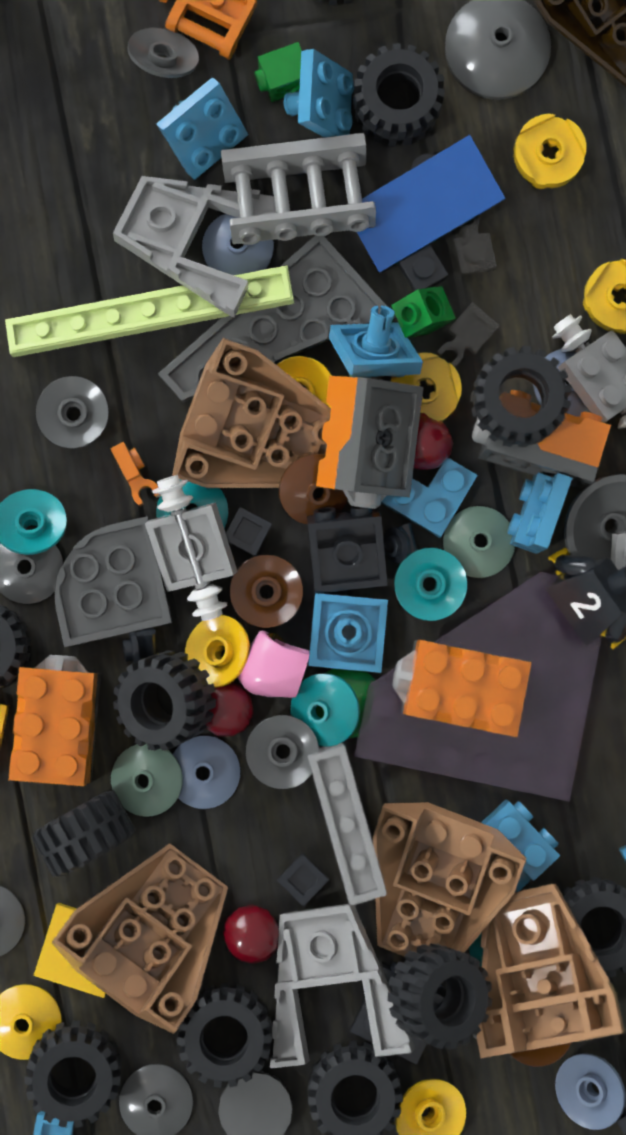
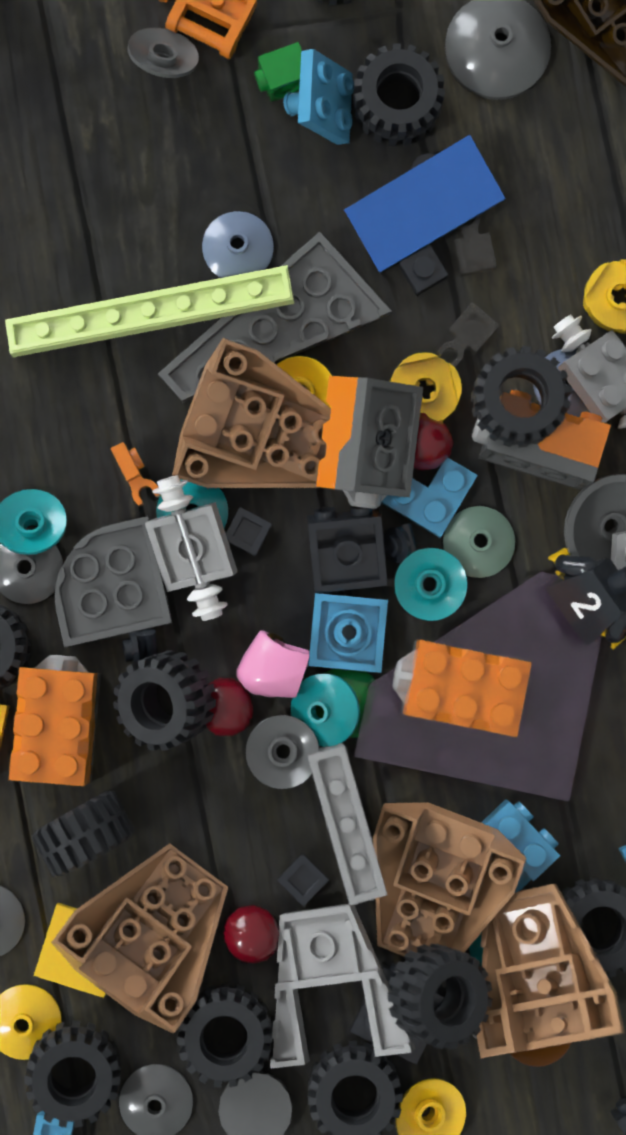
(56, 403): dark grey dish -> none
(163, 223): light grey wing -> none
(163, 775): sand green dish -> none
(202, 128): dark azure plate -> none
(209, 641): yellow dish -> none
(223, 769): sand blue dish -> none
(252, 577): reddish brown dish -> none
(293, 158): light grey fence -> none
(298, 486): reddish brown dish -> none
(375, 347): dark azure plate -> none
(423, 311): green brick -> none
(541, 509): dark azure plate -> none
(542, 170): yellow plate -> none
(578, 1097): sand blue dish -> none

